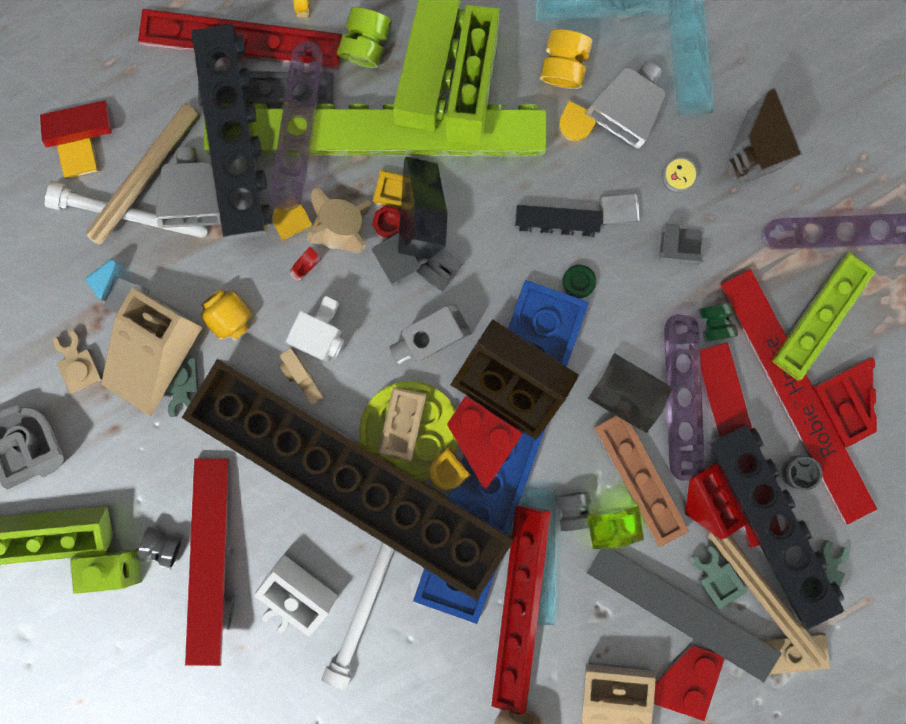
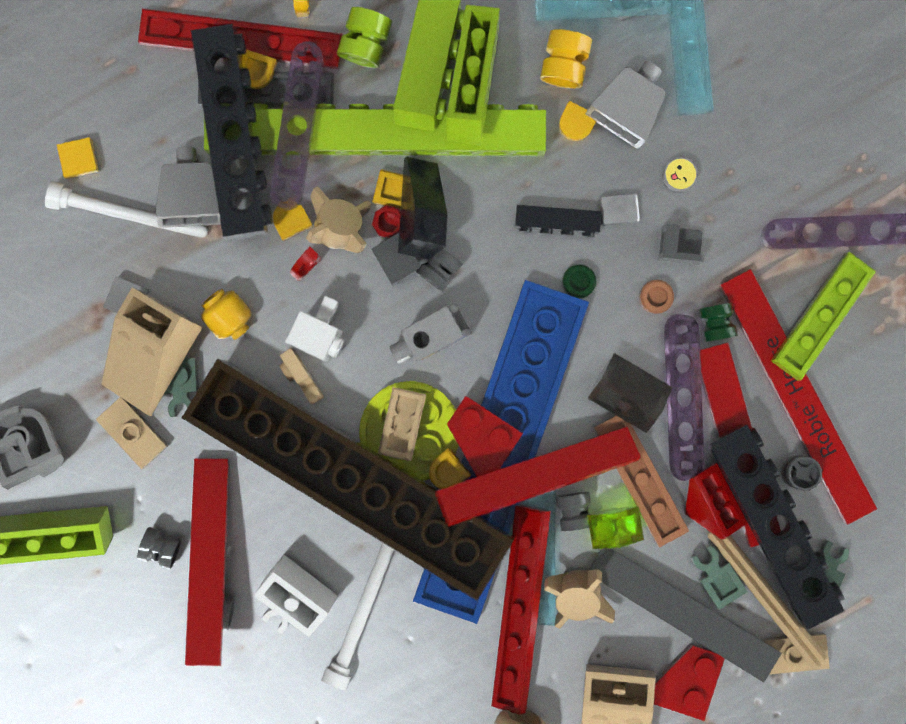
(75, 124): red tile -> none
(78, 367): tan plate -> none
(103, 278): medium azure slope -> none
(105, 571): lime torso -> none
(132, 432): none -> tan plate
(142, 174): tan axle -> none
(260, 68): none -> yellow tile
(515, 379): dark brown slope -> none
(537, 476): none -> red tile
(579, 596): none -> tan piece
(656, 297): none -> nougat tile
(763, 141): dark brown slope -> none
(851, 401): red wing -> none

